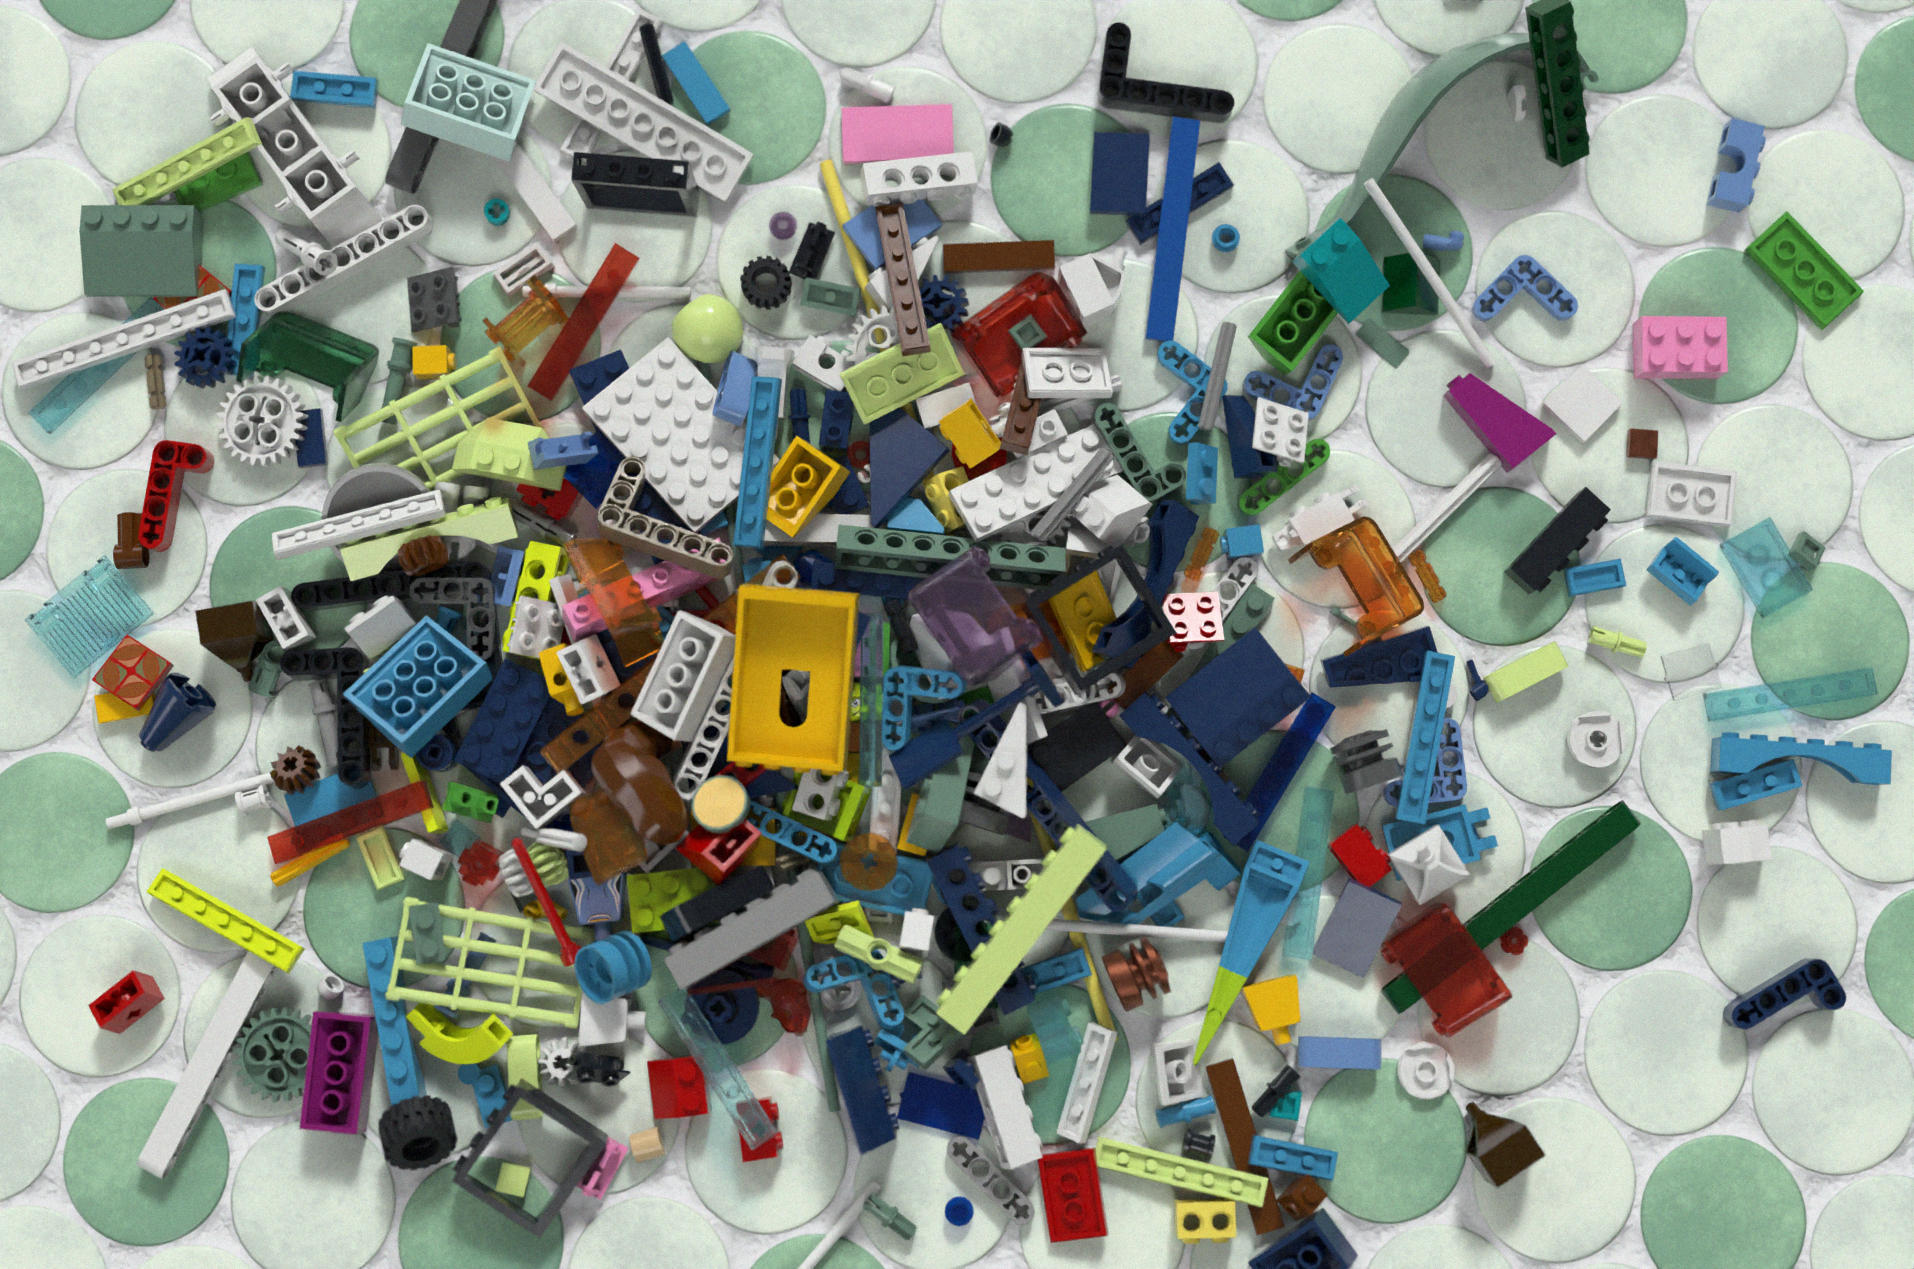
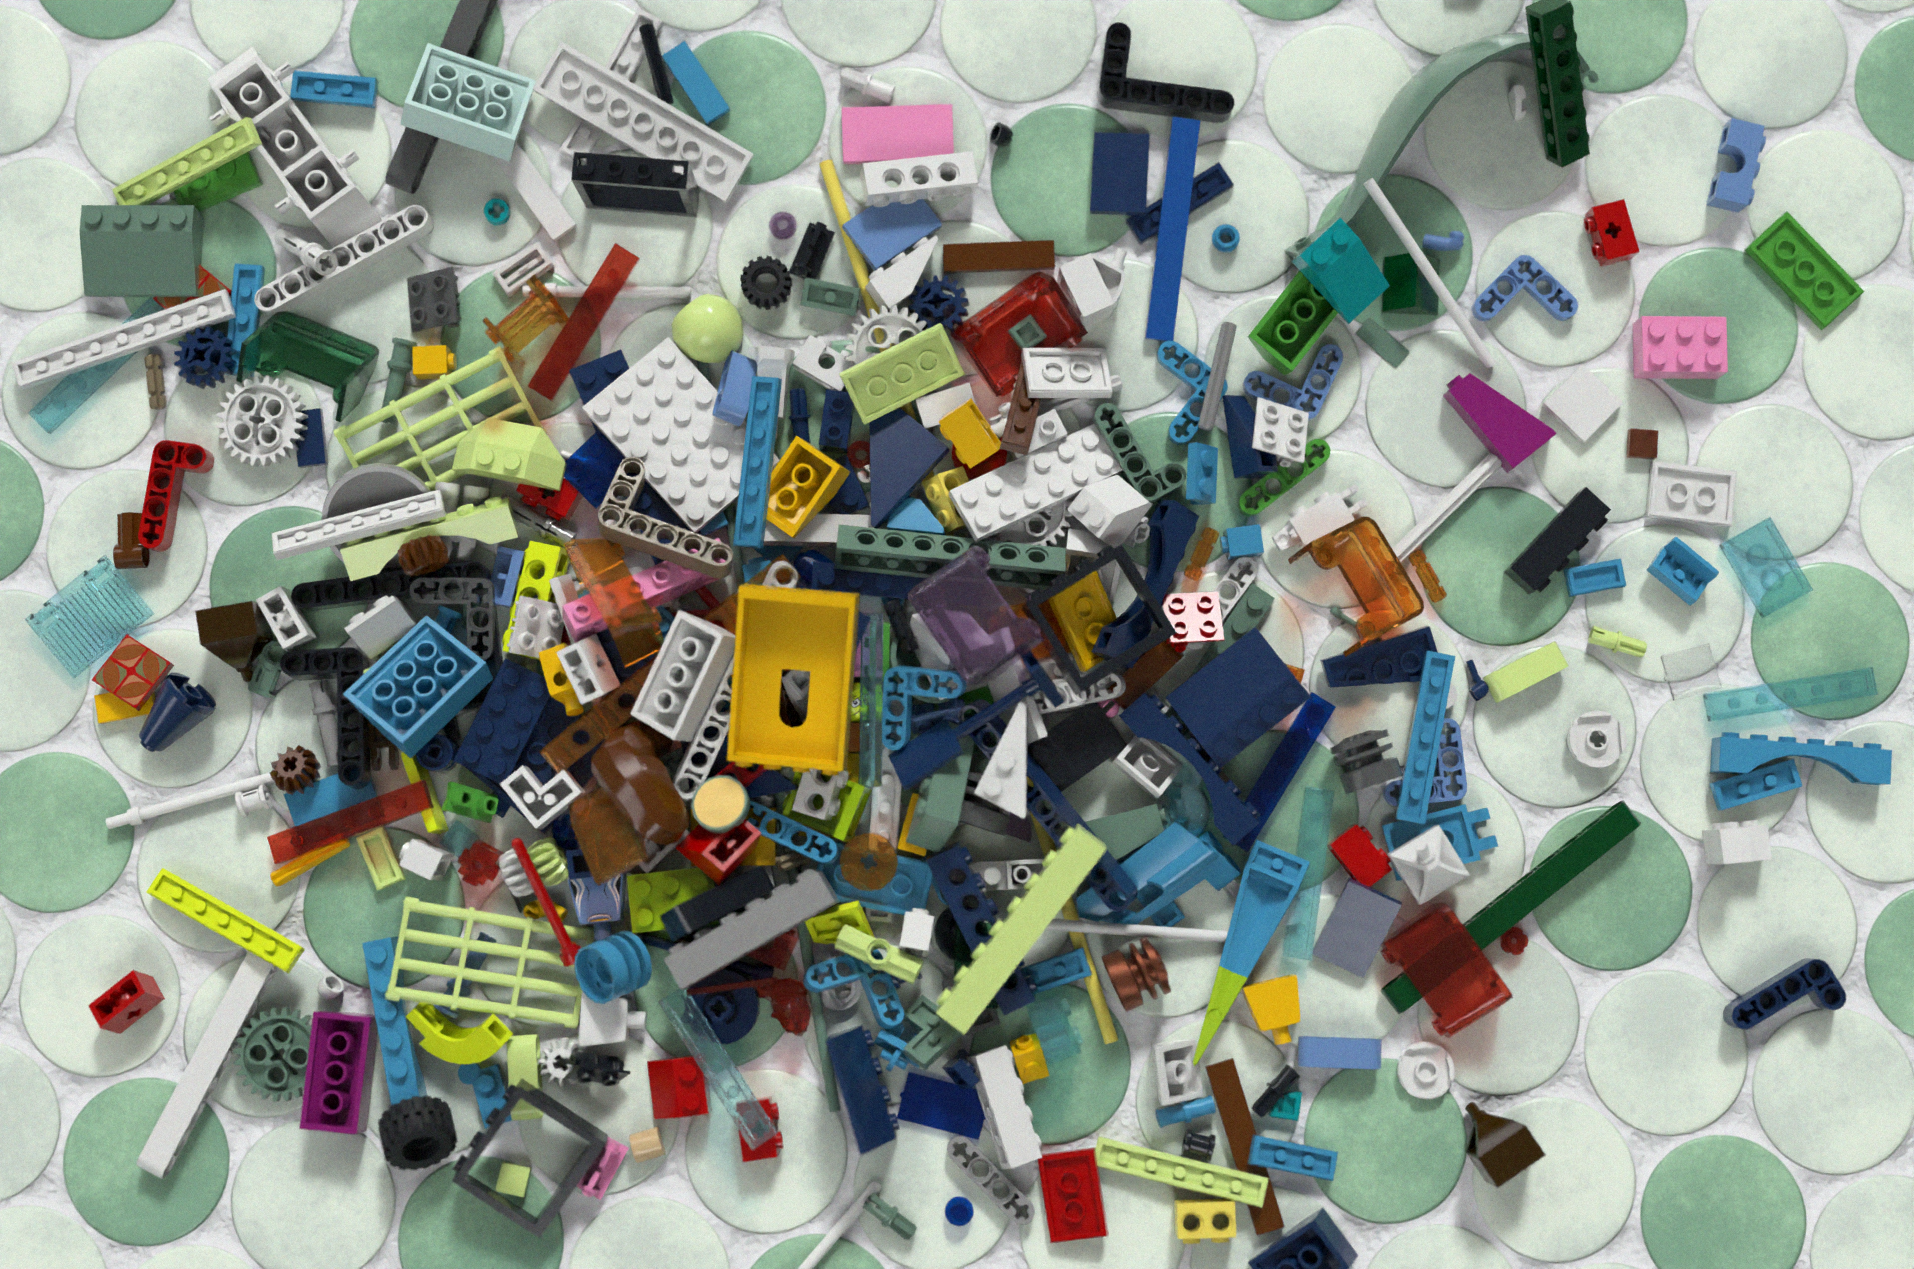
(427, 933): sand green plate -> none
(557, 838): white axle -> none
(561, 451): medium blue hinge -> none
(902, 279): tile -> none
(1072, 494): light grey axle -> none
(1086, 1083): white plate -> none
(1302, 1197): reddish brown brick -> none
(1614, 219): none -> red brick
(1806, 551): sand green tile -> none

